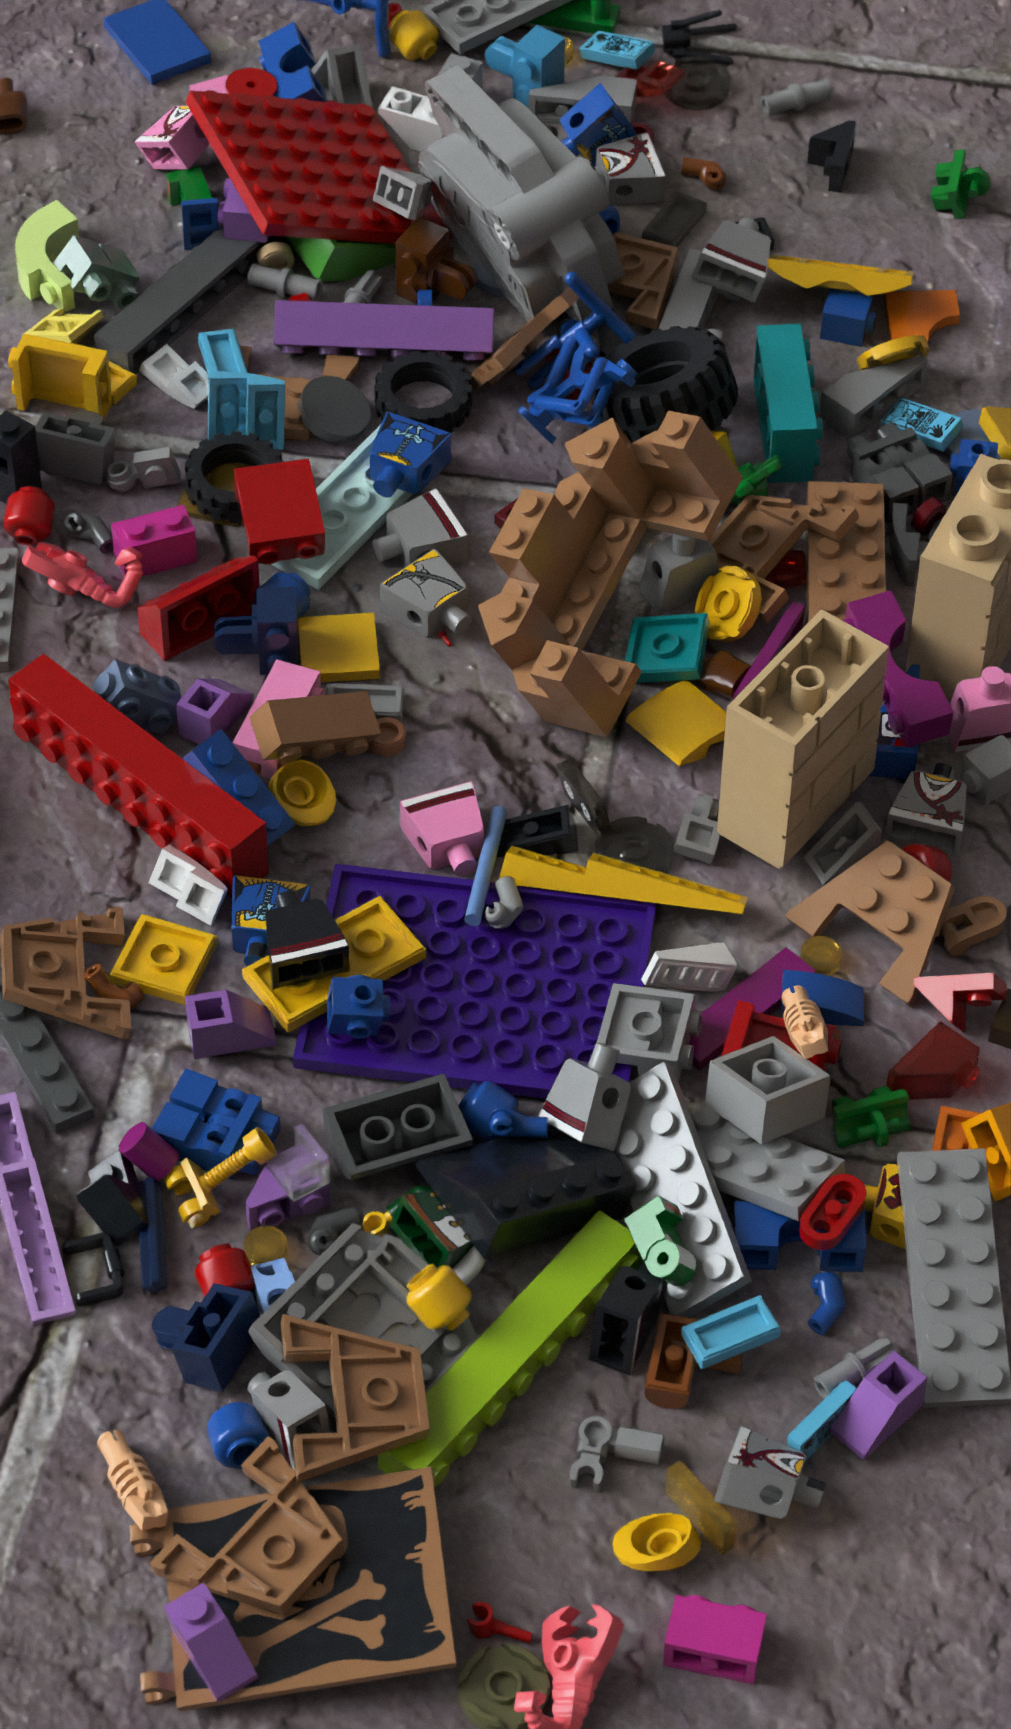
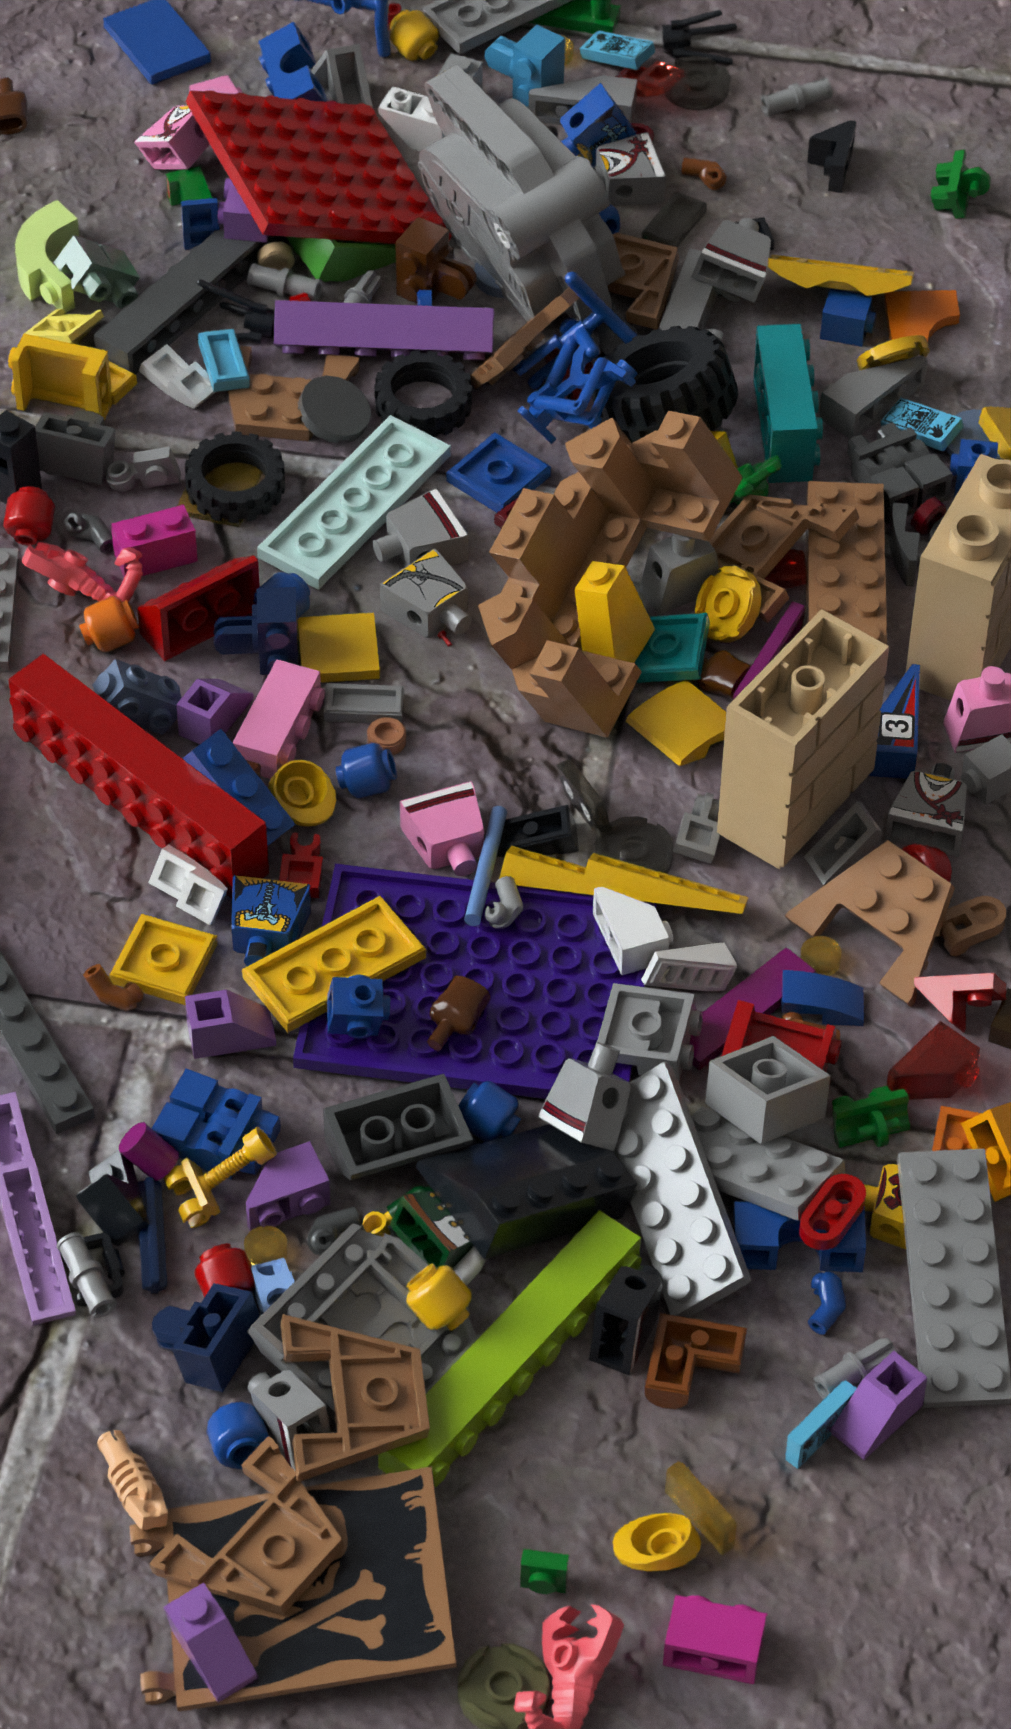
(47, 969): medium nougat wing -> none
(86, 1275): none -> light grey pin
(109, 624): none -> orange head
(246, 405): medium azure slope -> none
(251, 82): red piece -> none
(257, 316): none -> black plant
(280, 511): red panel -> none
(302, 1166): clear panel -> none
(303, 864): none -> red plate
(303, 941): black torso -> none
(315, 726): medium nougat brick -> none
(366, 770): none -> blue head
(403, 192): light grey slope -> none
(407, 455): blue torso -> none
(457, 1010): none -> reddish brown piece
(491, 1625): red hand -> none
(497, 472): none -> blue tile
(510, 1123): blue arm -> none
(544, 1571): none -> green plate
(599, 1438): light grey bar -> none
(611, 613): none -> yellow slope
(630, 929): none -> white slope
(659, 1241): leg -> none
(731, 1332): medium azure tile -> none
(766, 1476): light grey torso -> none
(804, 1023): light nougat hinge -> none
(914, 706): magenta arch -> none

